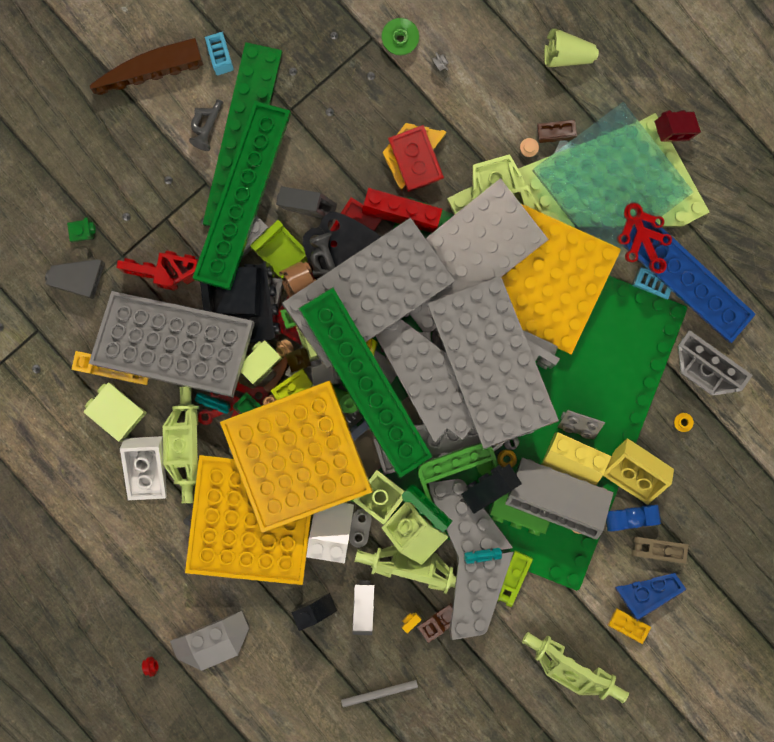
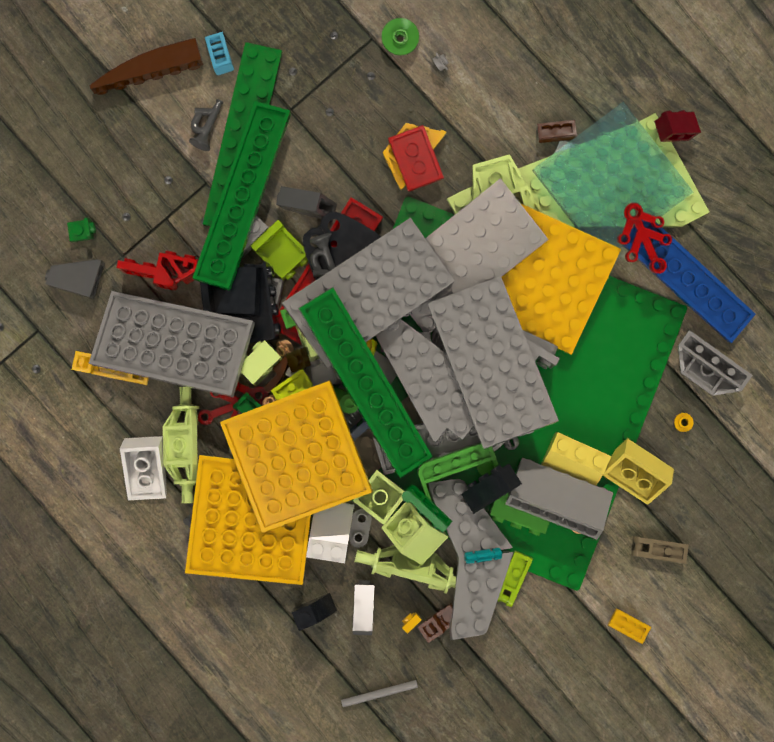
(114, 412): yellowish green panel -> none
(150, 666): red plate -> none
(212, 403): teal axle -> none
(212, 642): light grey wedge -> none
(296, 278): medium nougat brick -> none
(401, 209): red brick -> none
(511, 454): yellow plate -> none
(529, 147): light nougat plate -> none
(568, 50): yellowish green cone -> none
(572, 675): yellowish green plate -> none
(580, 424): light grey hinge -> none
(633, 518): blue piece -> none
(637, 283): medium azure slope -> none
(650, 594): blue wing -> none

